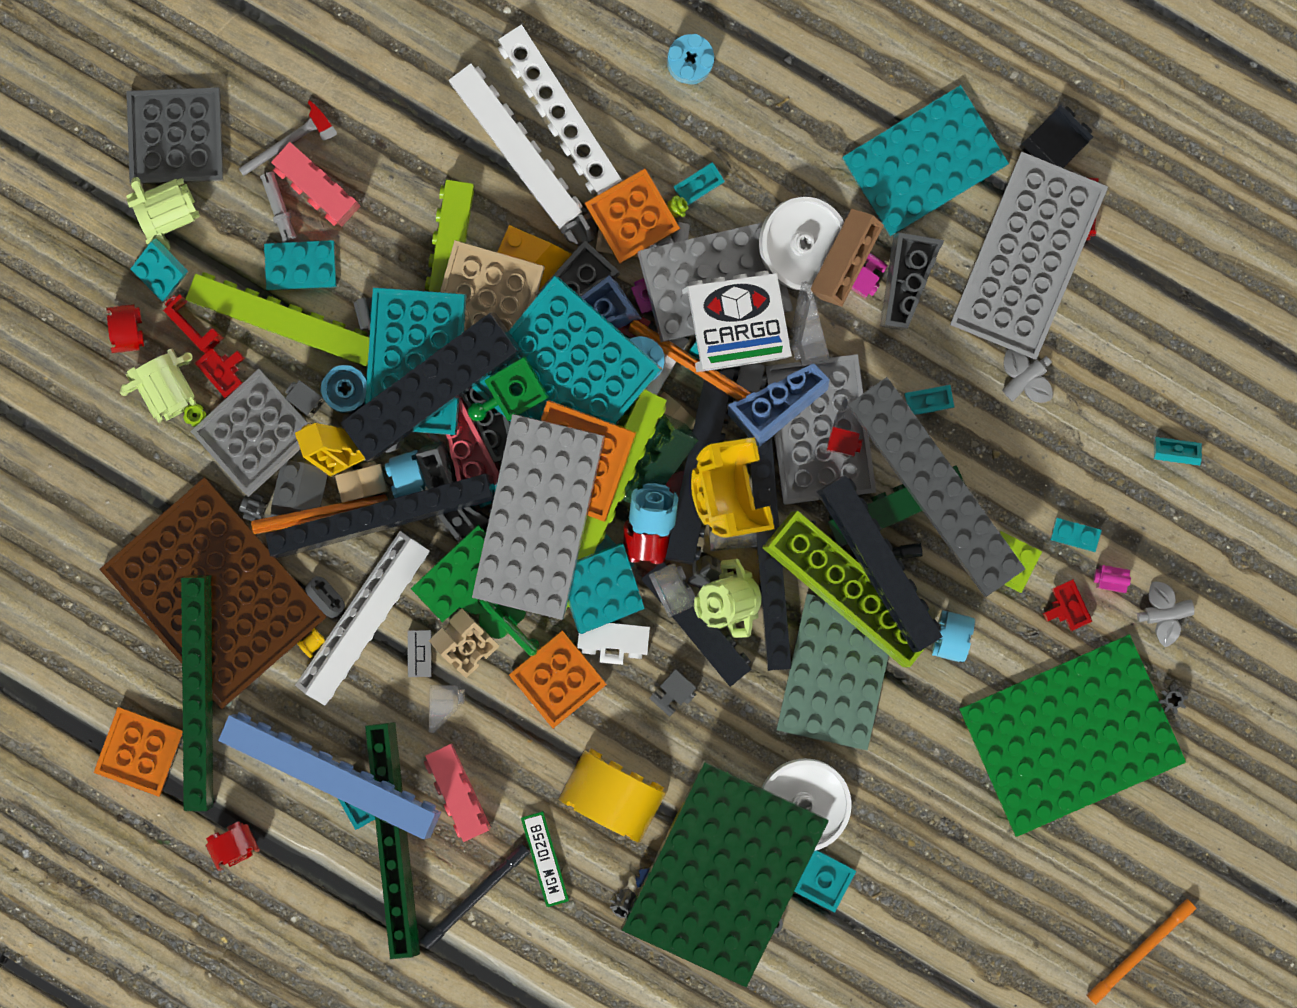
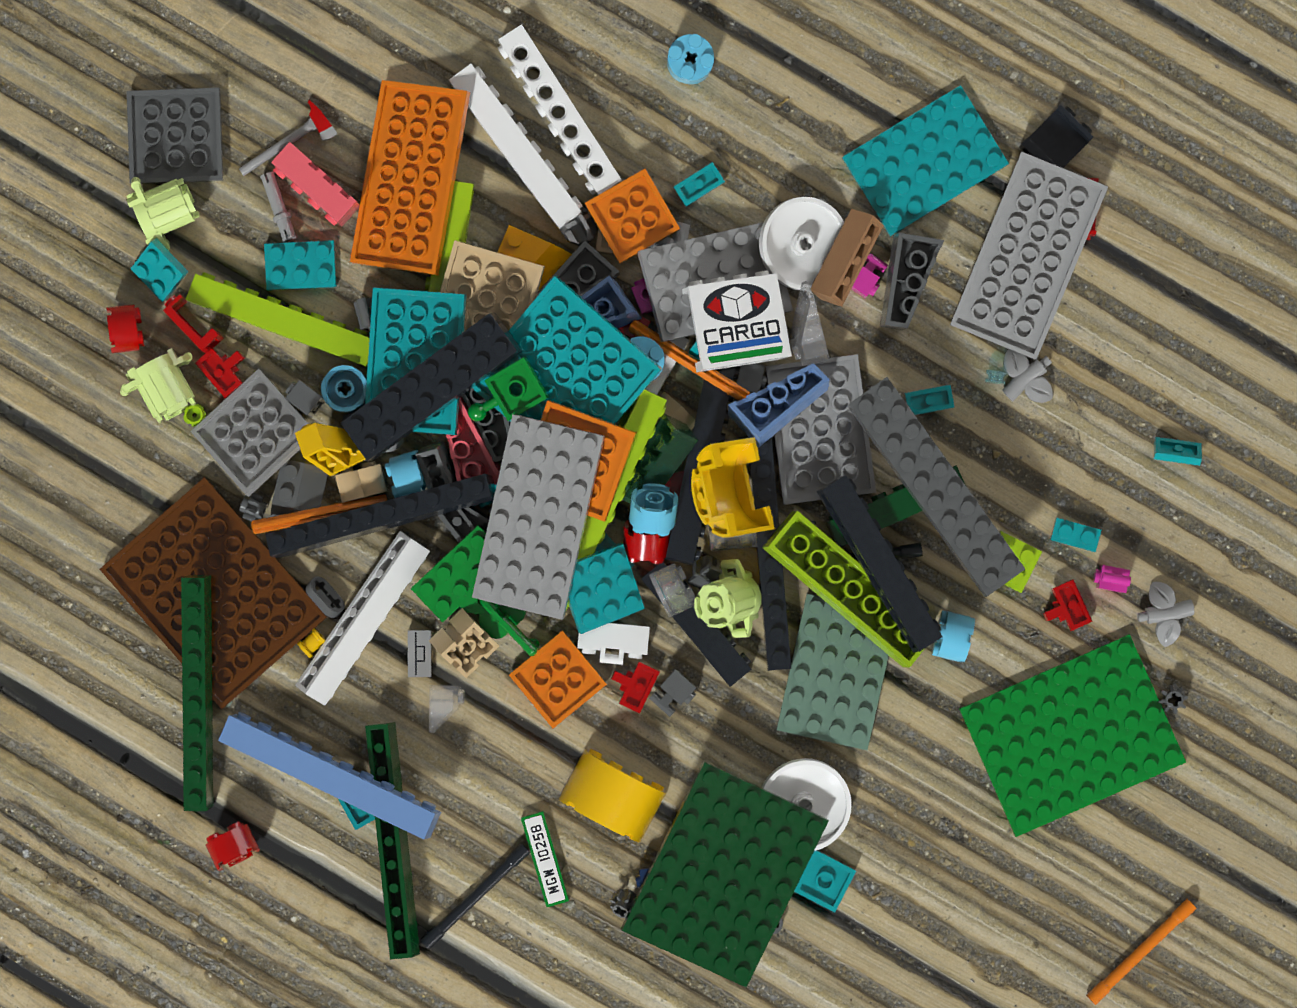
(138, 751): orange plate -> none
(410, 177): none -> orange plate
(457, 793): coral wedge -> none
(636, 686): none -> red hinge
(678, 206): lime plate -> none
(844, 442): red brick -> none
(995, 377): none -> clear light blue bush

